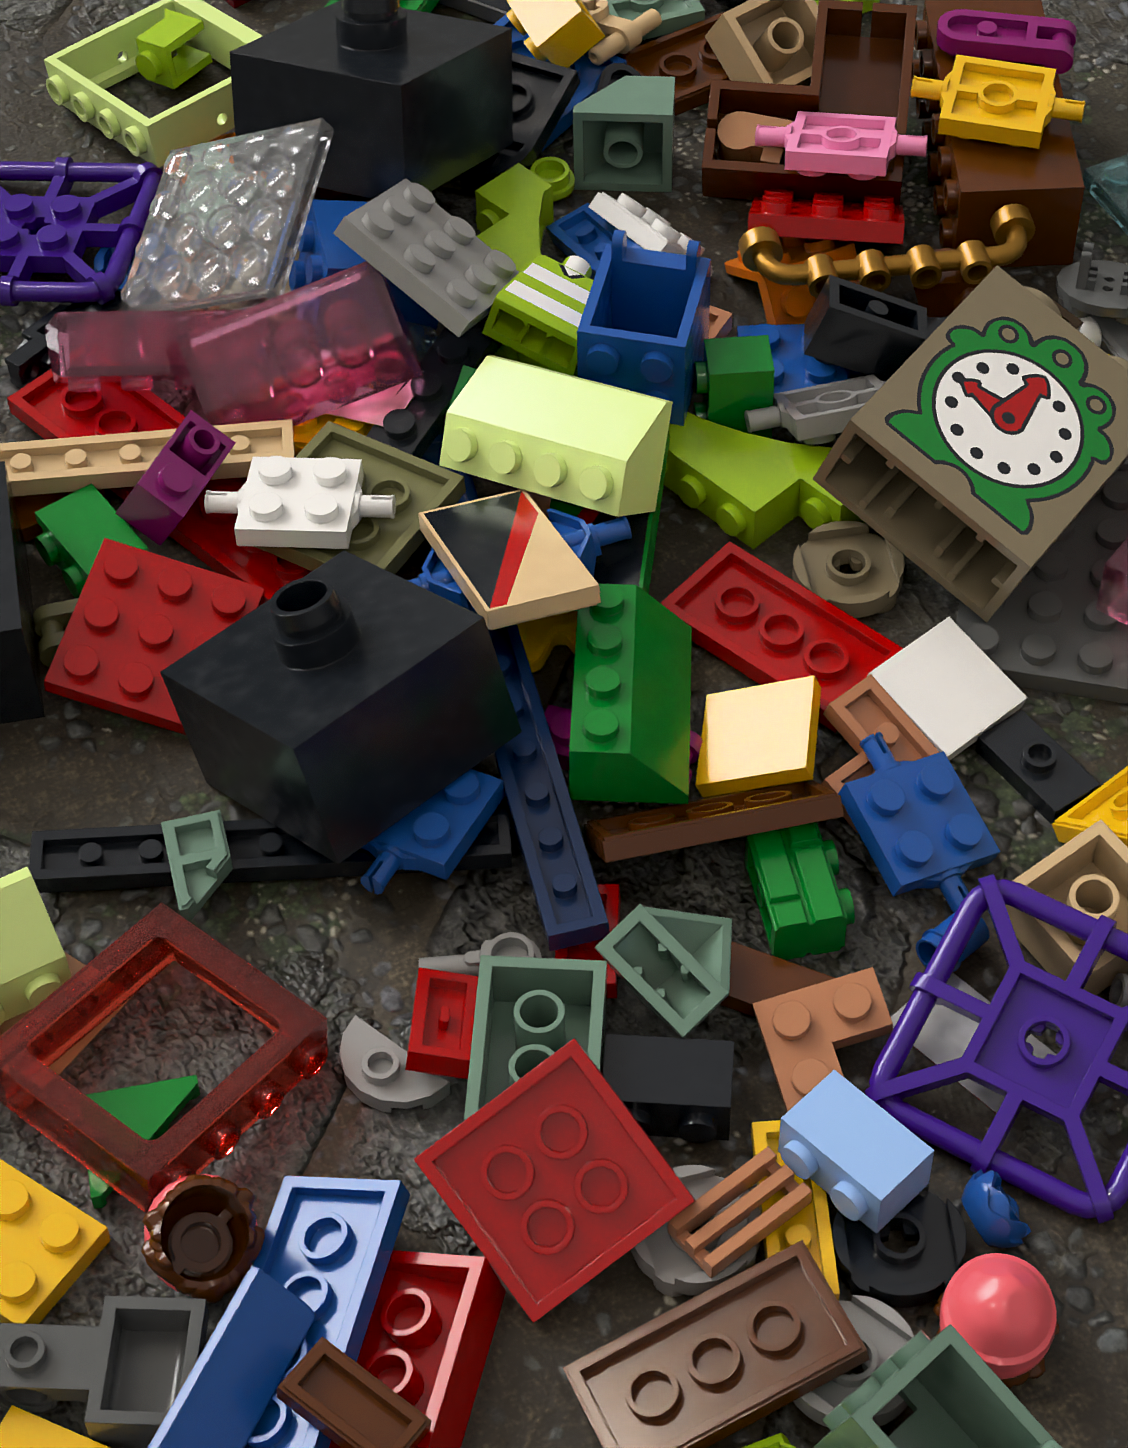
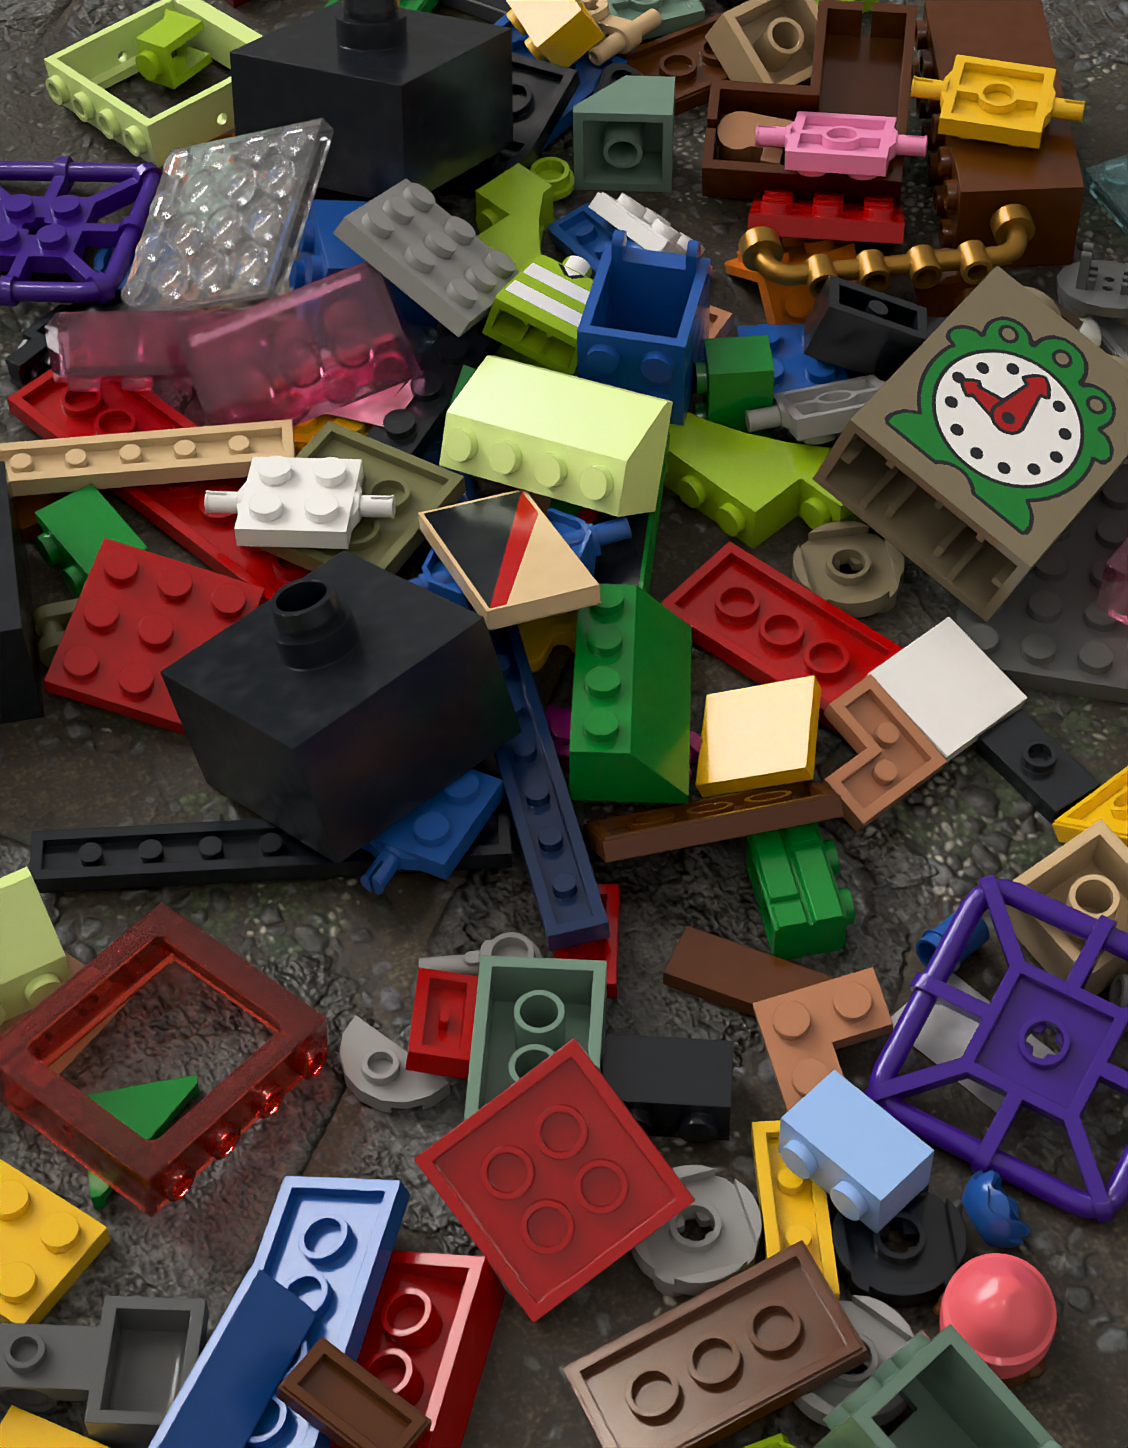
(175, 478): magenta slope -> none
(196, 858): sand green tile -> none
(202, 1236): reddish brown hair -> none
(672, 962): sand green slope -> none
(726, 1191): nougat tile -> none
(917, 822): blue plate -> none
(1008, 37): magenta plate -> none

